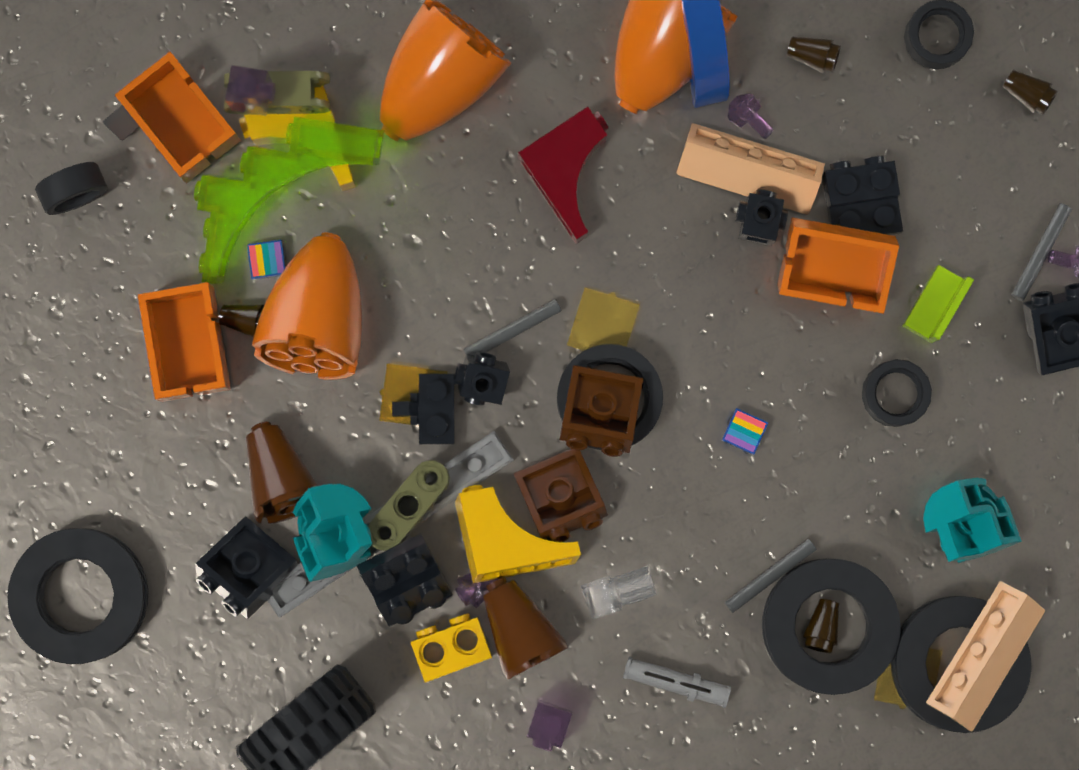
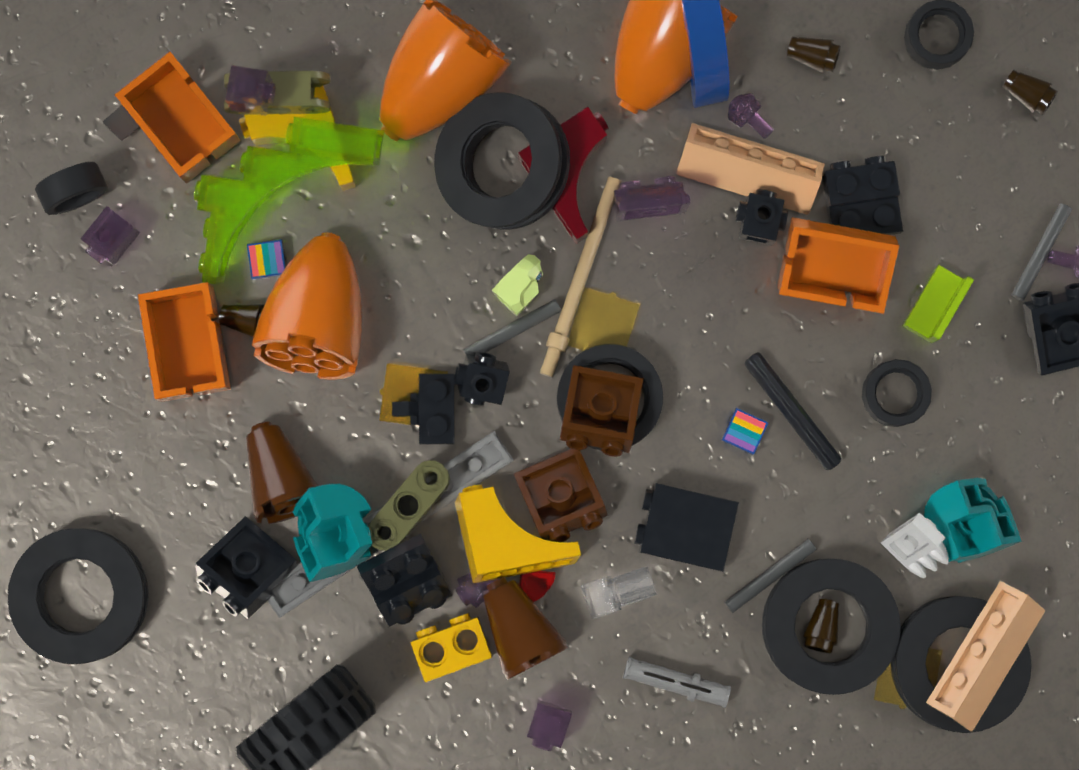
(109, 237): none -> clear purple brick
(456, 153): none -> black tyre
(520, 284): none -> yellowish green rock
(536, 583): none -> red tile
(558, 340): none -> tan bar
(650, 200): none -> clear purple slope
(686, 526): none -> black brick
(793, 411): none -> black axle
(917, 545): none -> white plate

